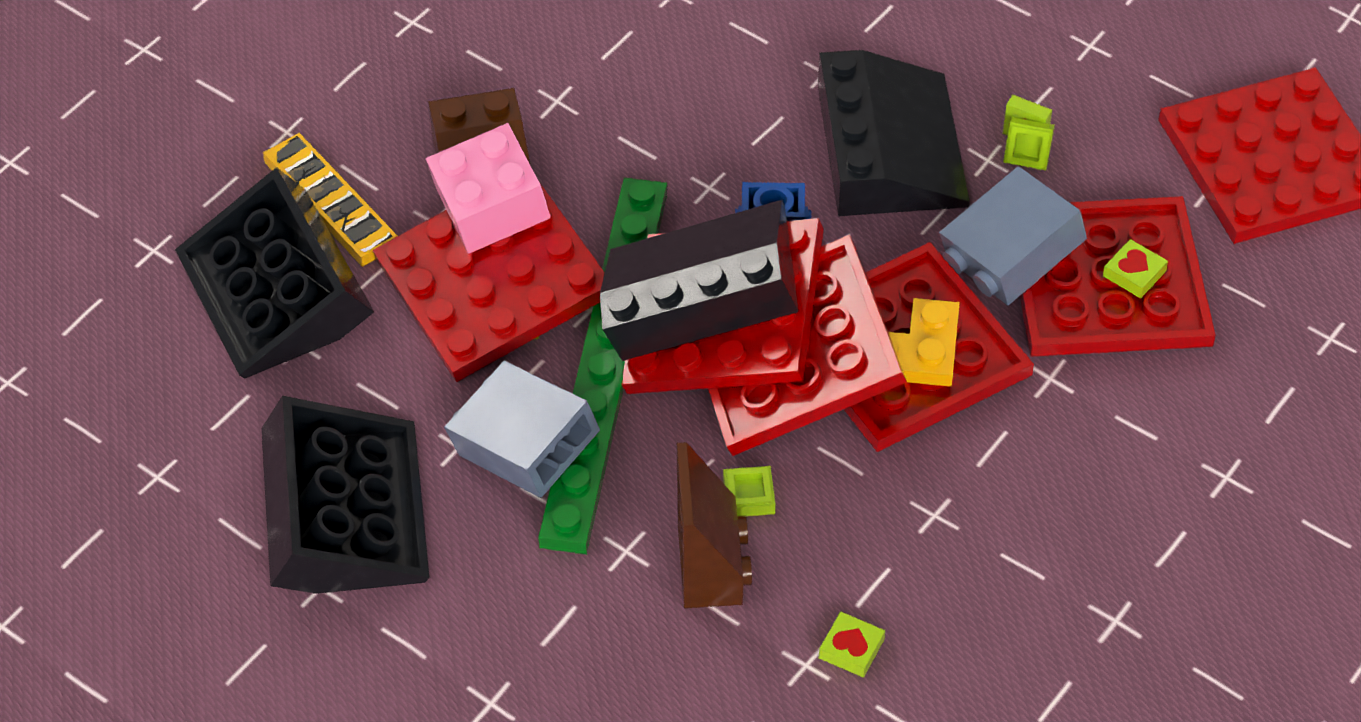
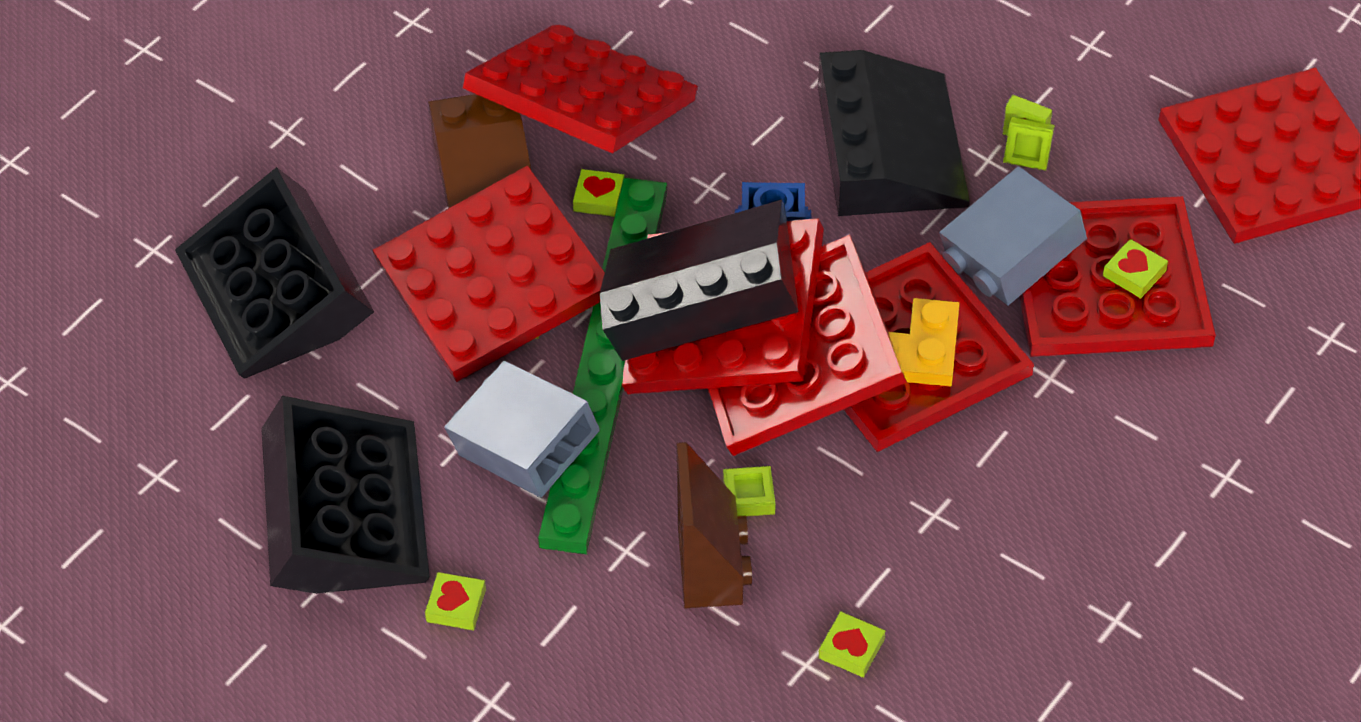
(340, 207): tile -> none
(455, 601): none -> lime tile
(488, 188): bright pink brick -> none
(581, 87): none -> red plate
(597, 192): none -> lime tile

